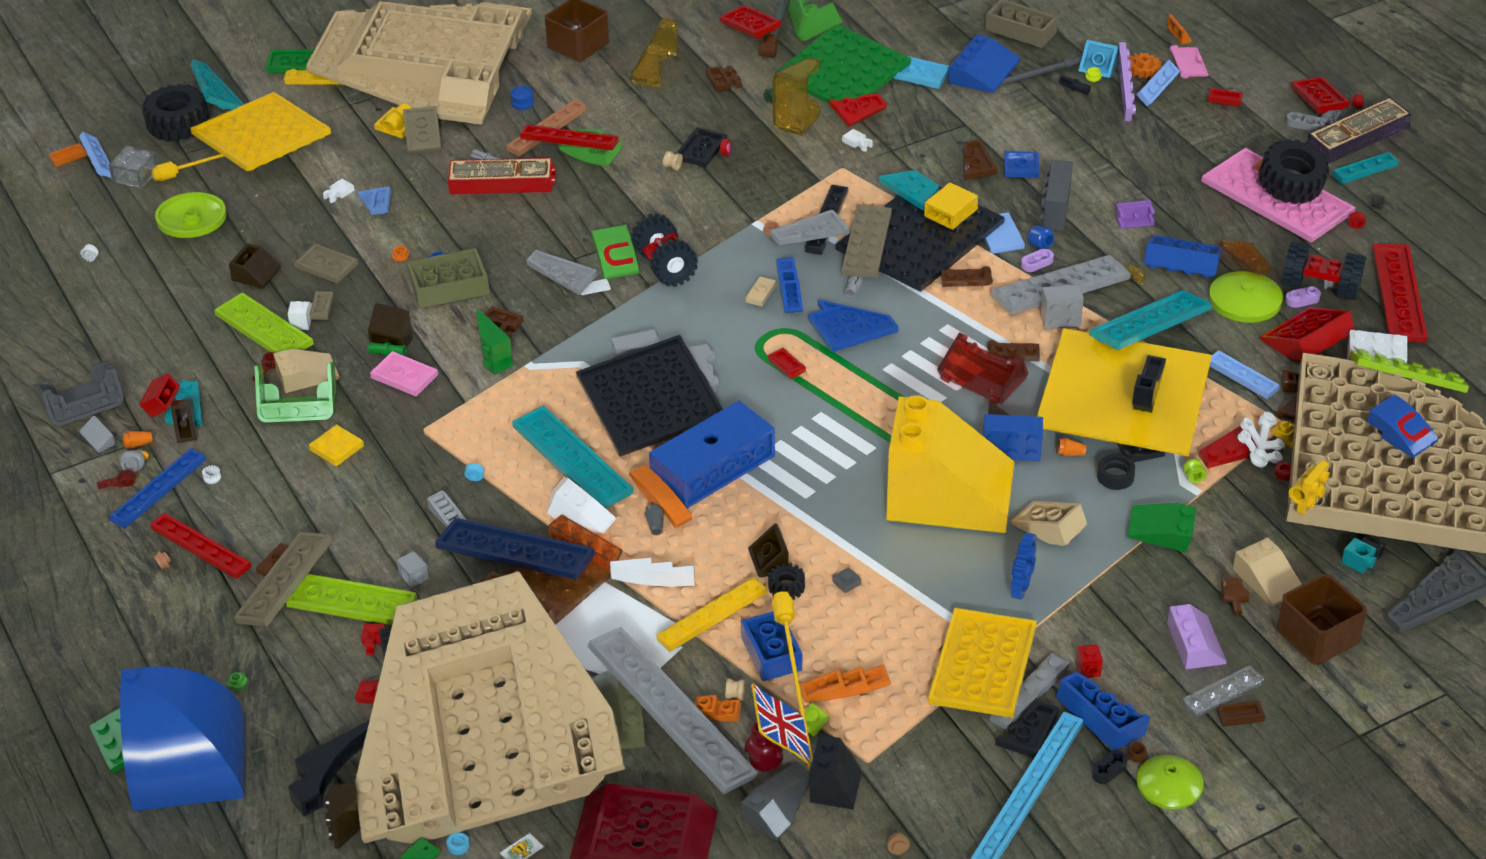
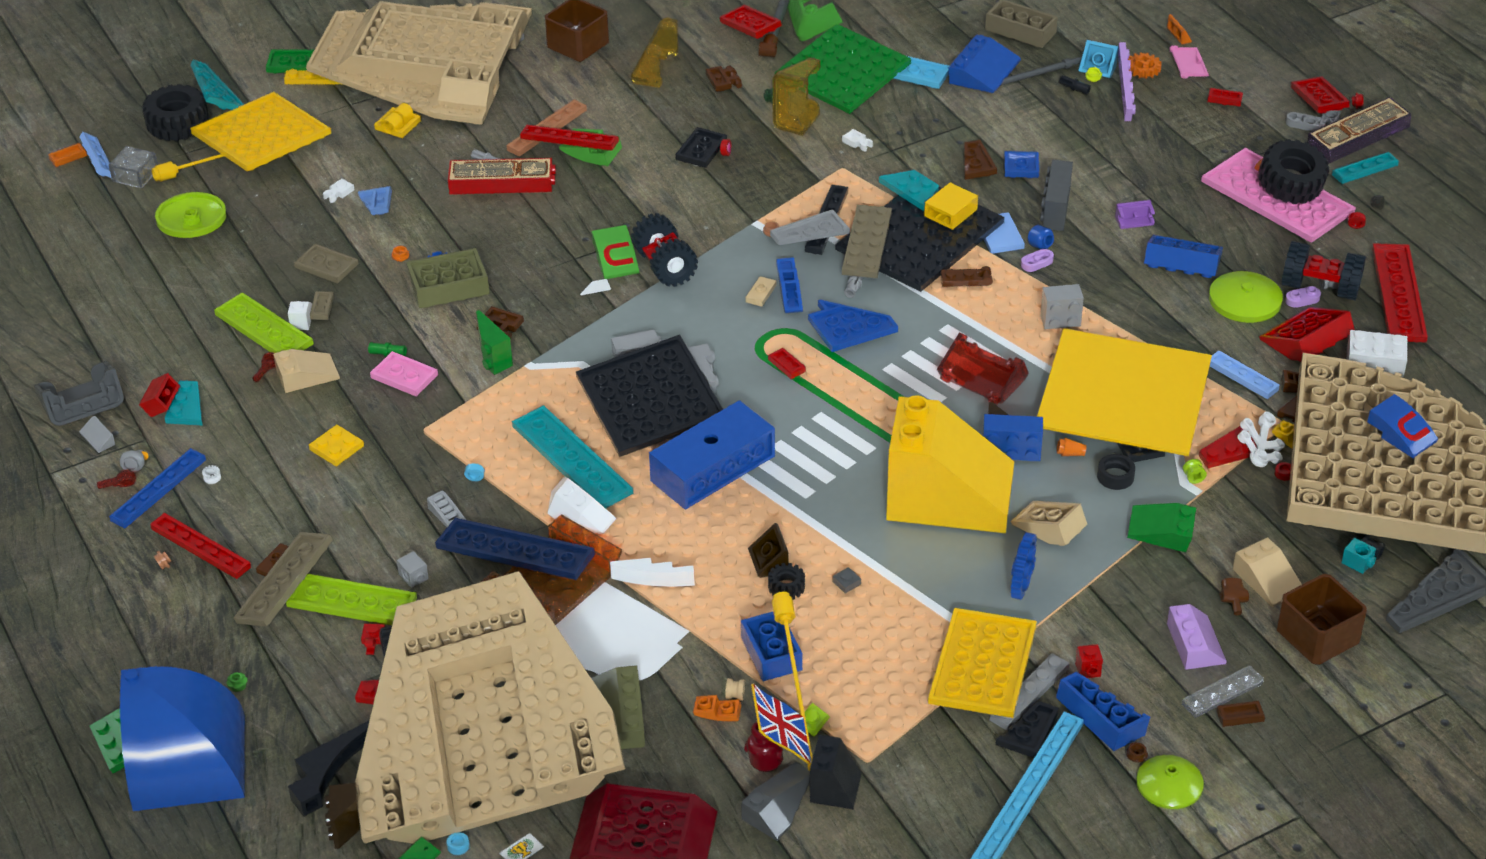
(89, 252): white bush -> none
(135, 439): orange cone -> none
(184, 420): dark brown slope -> none
(253, 266): dark brown slope -> none
(276, 409): windscreen -> none
(390, 325): dark brown slope -> none
(422, 130): dark tan tile -> none
(522, 97): blue wheel -> none
(564, 272): light grey wing -> none
(654, 517): dark grey cone -> none
(659, 493): orange slope -> none
(672, 160): tan wheel -> none
(672, 710): light grey plate -> none
(711, 614): yellow plate -> none
(847, 684): orange slope -> none
(858, 109): red wing -> none
(898, 843): medium nougat plate -> none
(1023, 351): reddish brown plate -> none
(1089, 275): light grey plate -> none
(1106, 764): black beam -> none
(1138, 274): clear yellow arm -> none
(1148, 384): black arch -> none
(1150, 319): teal plate -> none
(1158, 83): light blue plate -> none
(1247, 255): clear orange wing -> none
(1310, 487): yellow plate -> none
(1432, 376): lime plate -> none

